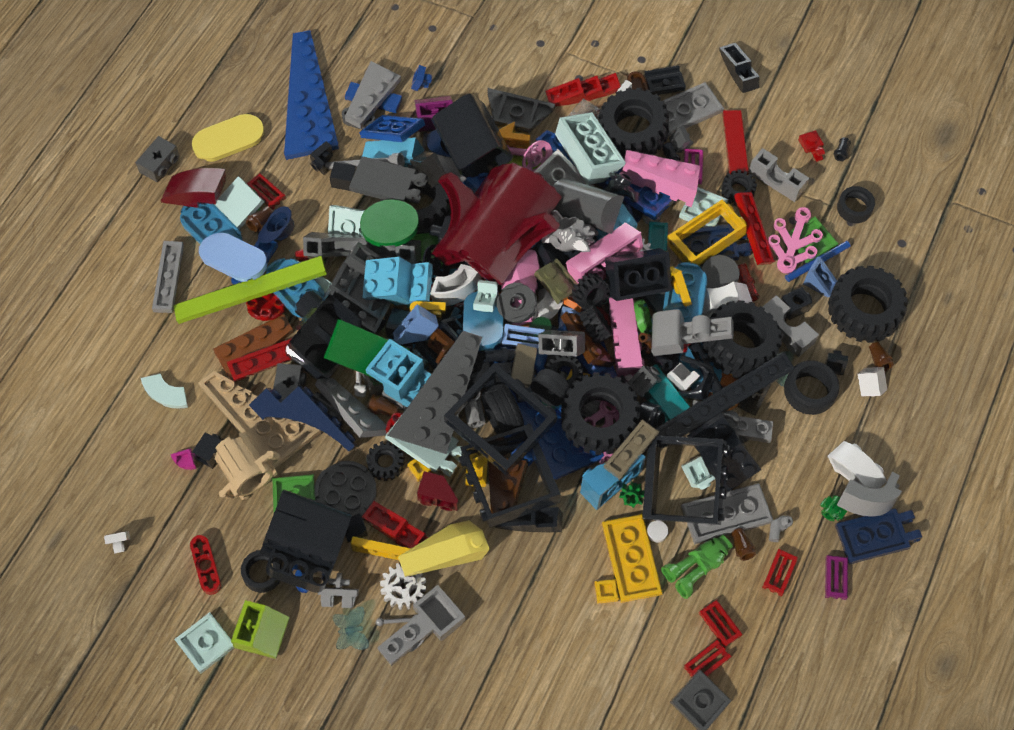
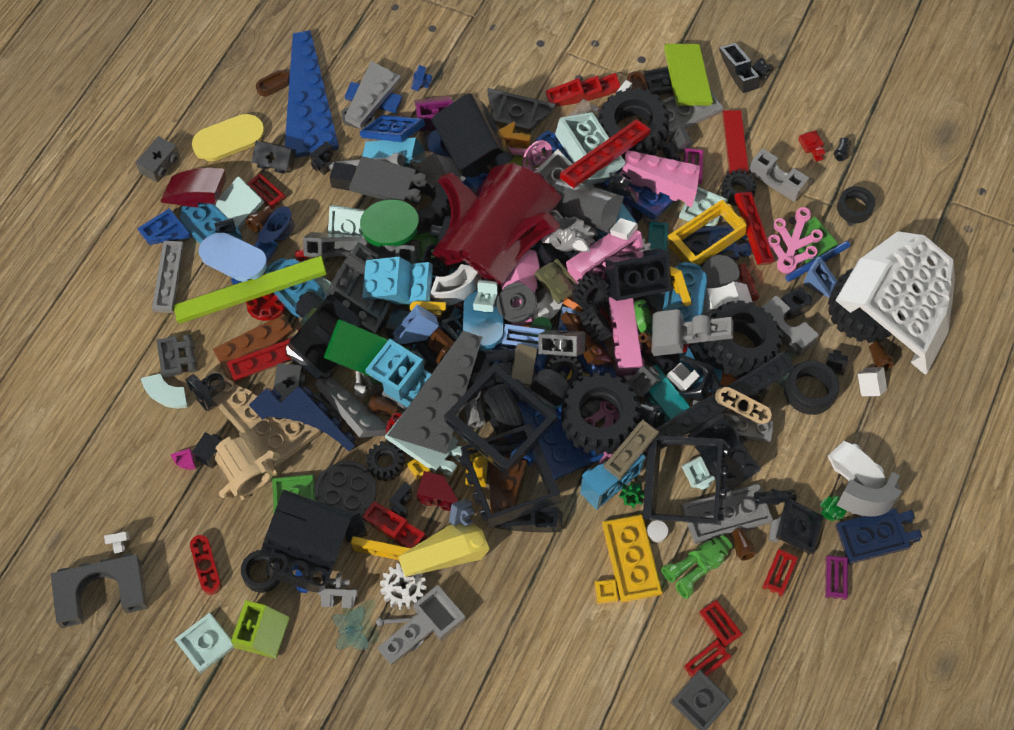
(70, 583): none -> dark grey arch
(163, 228): none -> blue wing
(169, 355): none -> dark grey plate
(204, 390): none -> black tile
(225, 226): none -> black slope
(272, 83): none -> reddish brown tile
(284, 156): none -> black brick
(401, 497): none -> black bracket
(461, 512): none -> sand blue tile
(604, 153): none -> red plate
(623, 229): none -> white tile
(688, 75): none -> lime tile
(758, 406): none -> tan beam
(762, 68): none -> black wheel
(774, 496): none -> black pin
(799, 526): none -> black tile
(883, 288): none -> white wedge

